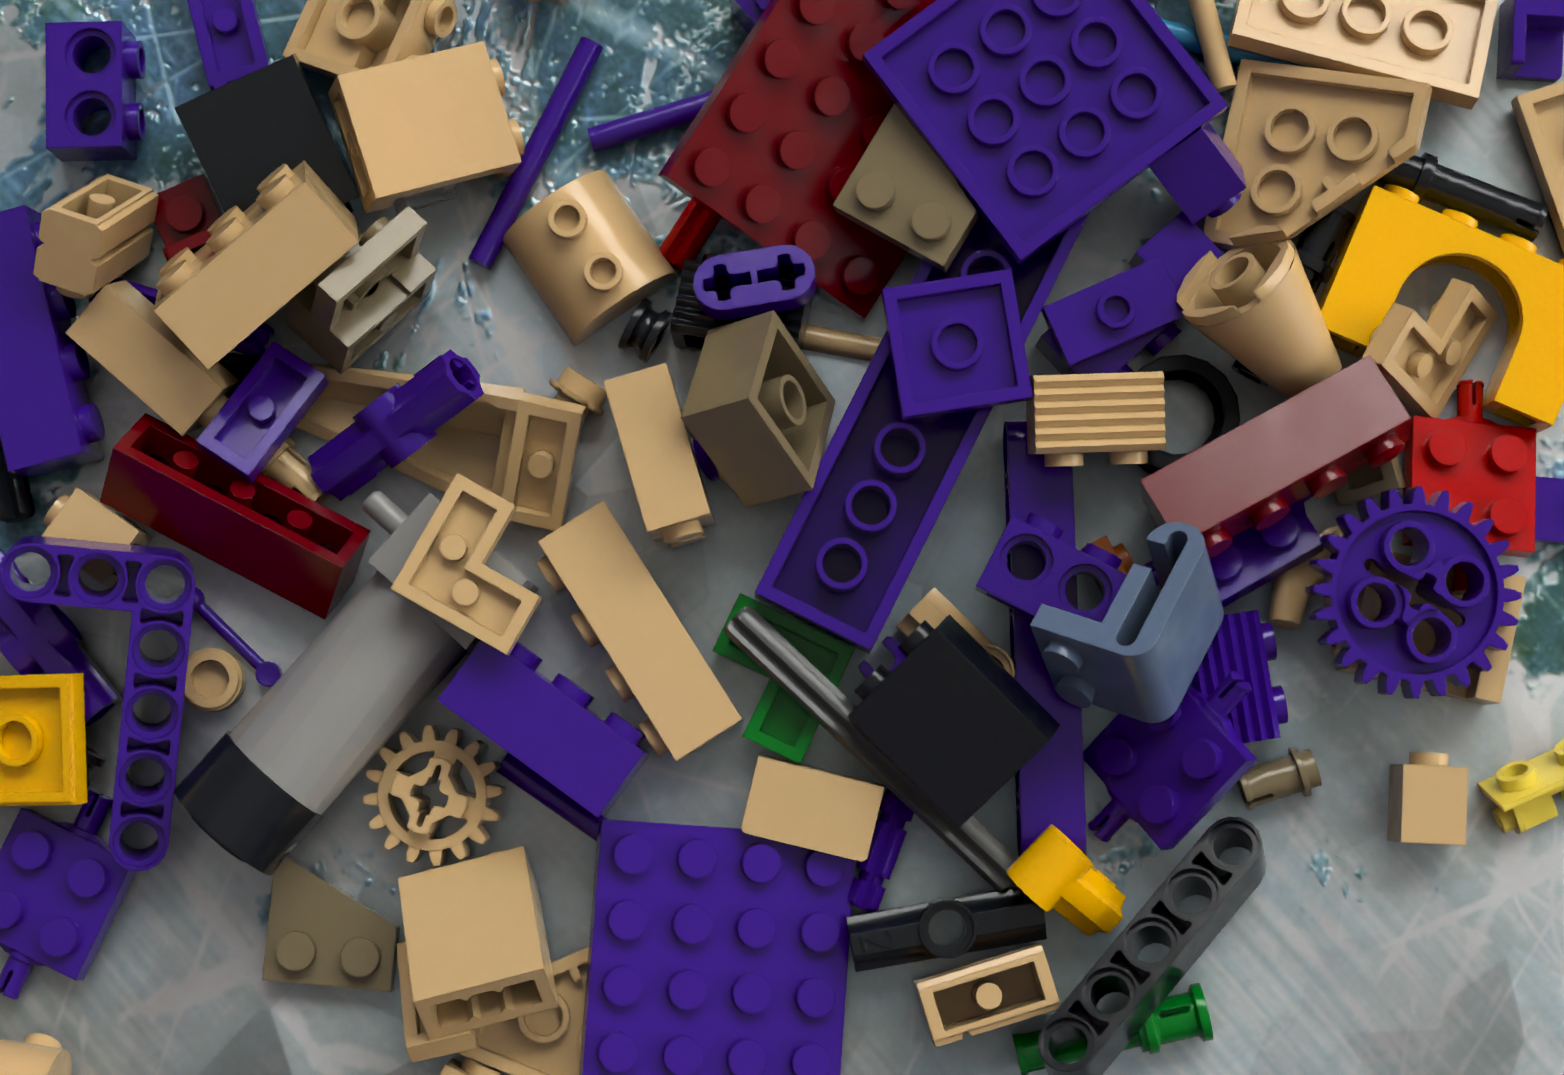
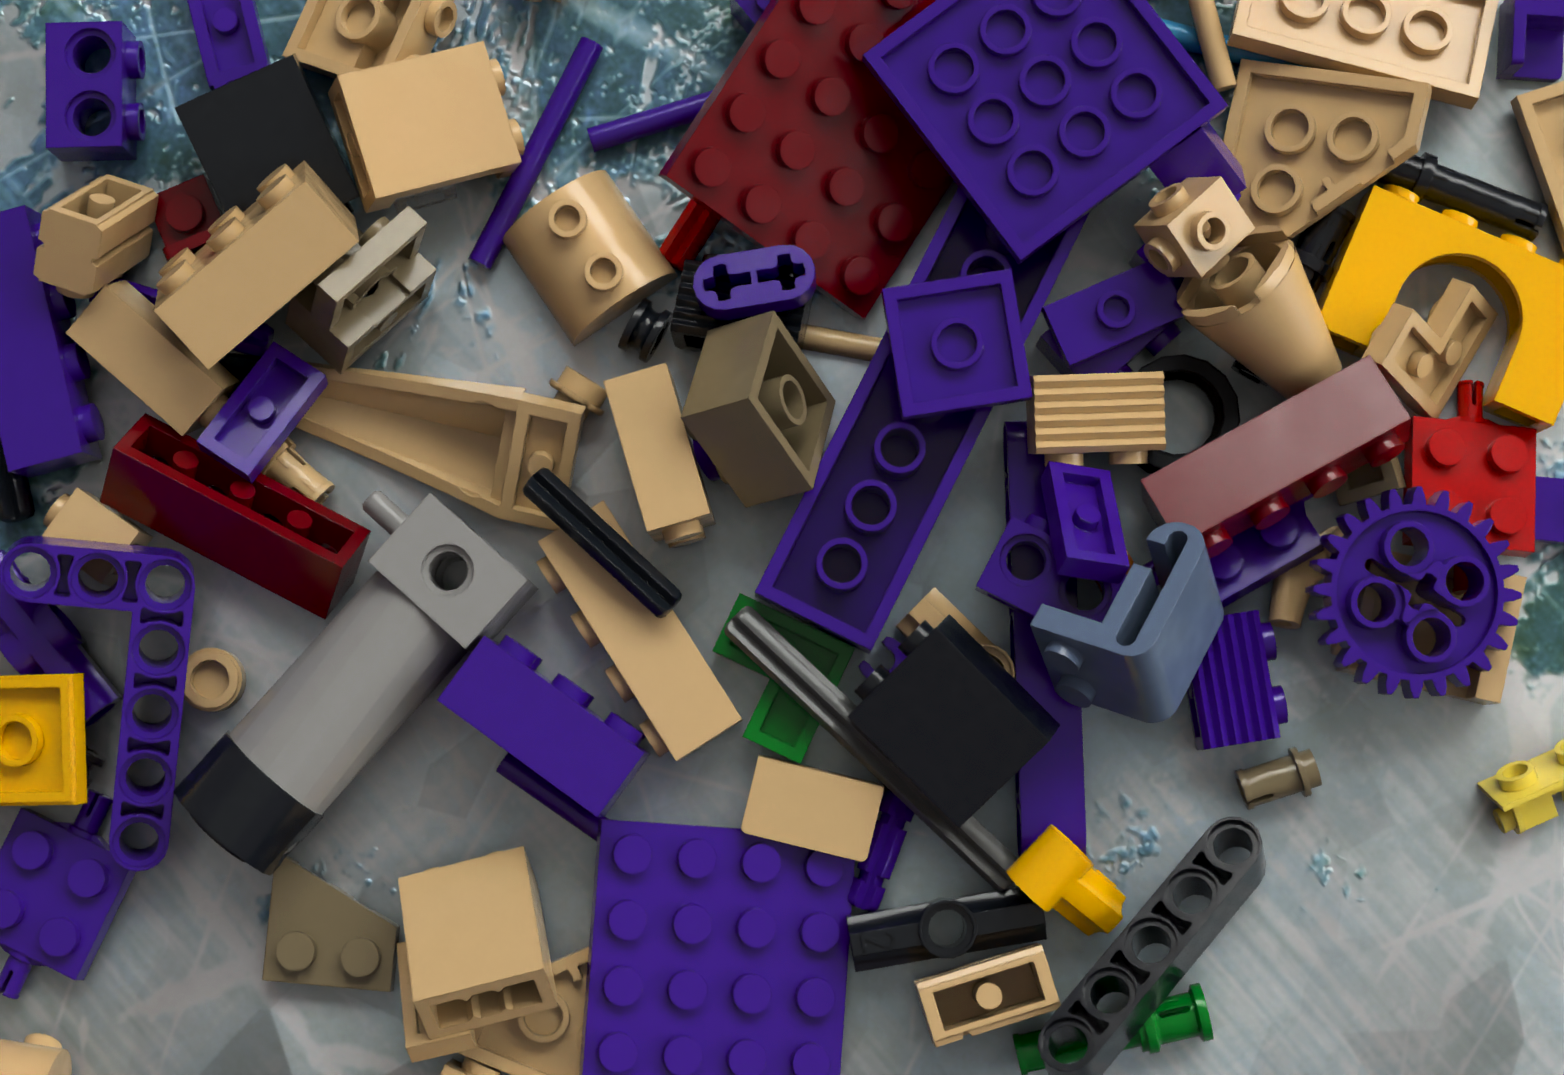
(266, 672): dark purple hinge -> none
(395, 425): dark purple piece -> none
(423, 822): tan gear -> none
(450, 572): tan plate -> none
(602, 542): none -> black axle
(908, 195): dark tan wing -> none
(1084, 522): none -> dark purple plate
(1170, 769): dark purple plate -> none
(1193, 227): none -> tan brick
(1427, 801): tan brick -> none

